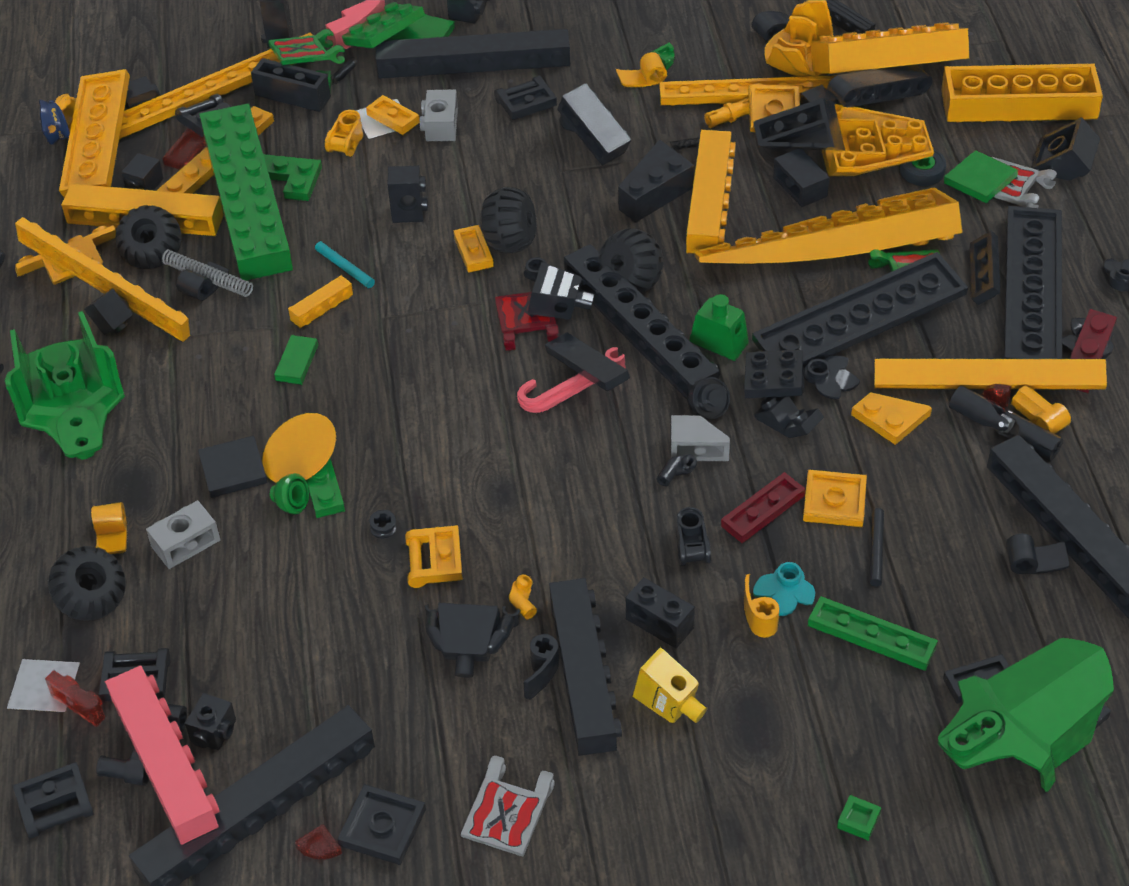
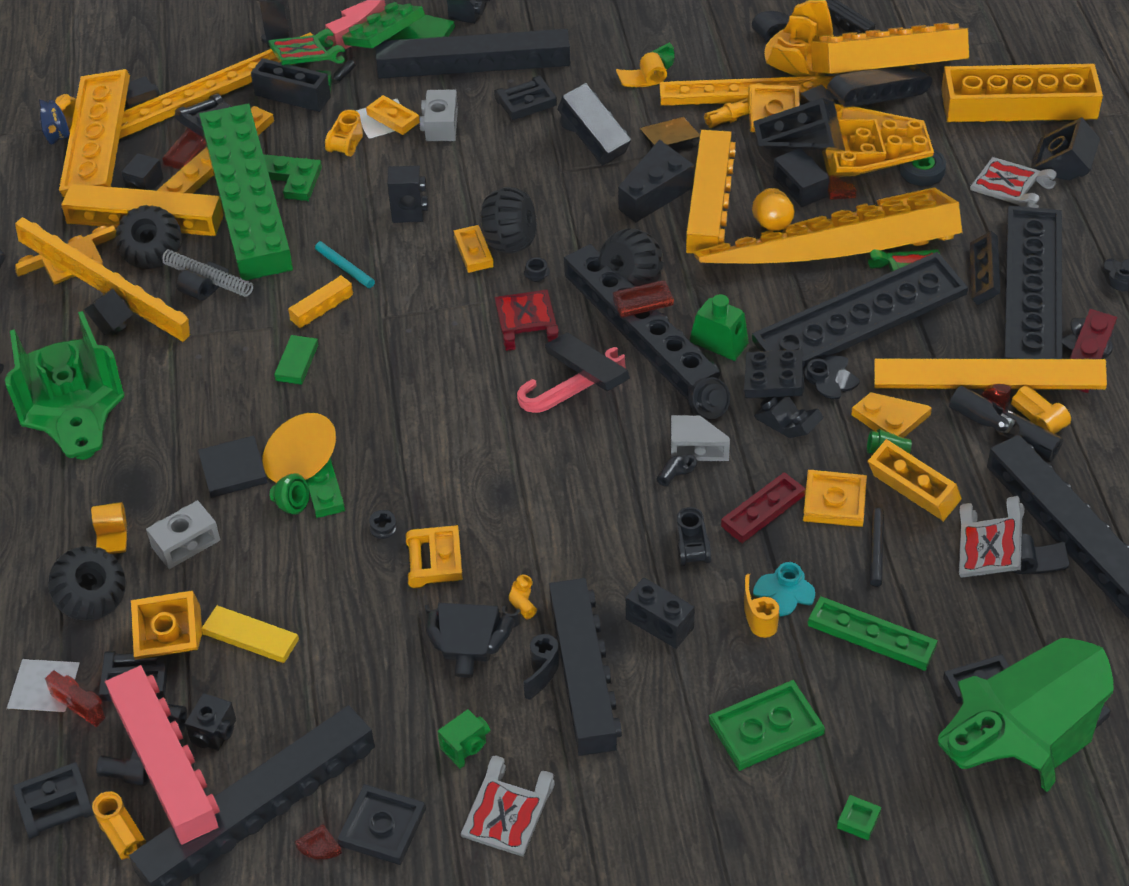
(117, 826): none -> light orange piece
(166, 624): none -> light orange slope
(250, 634): none -> yellow tile
(463, 737): none -> green brick
(557, 293): black torso -> none
(643, 298): none -> clear red tile
(668, 688): yellow torso -> none
(670, 131): none -> pearl gold sticker
(766, 725): none -> green tile
(773, 209): none -> light orange helmet
(839, 189): none -> clear red tile
(877, 437): none -> green cone
(915, 480): none -> light orange brick
(980, 176): green tile -> none
(990, 544): none -> light grey flag

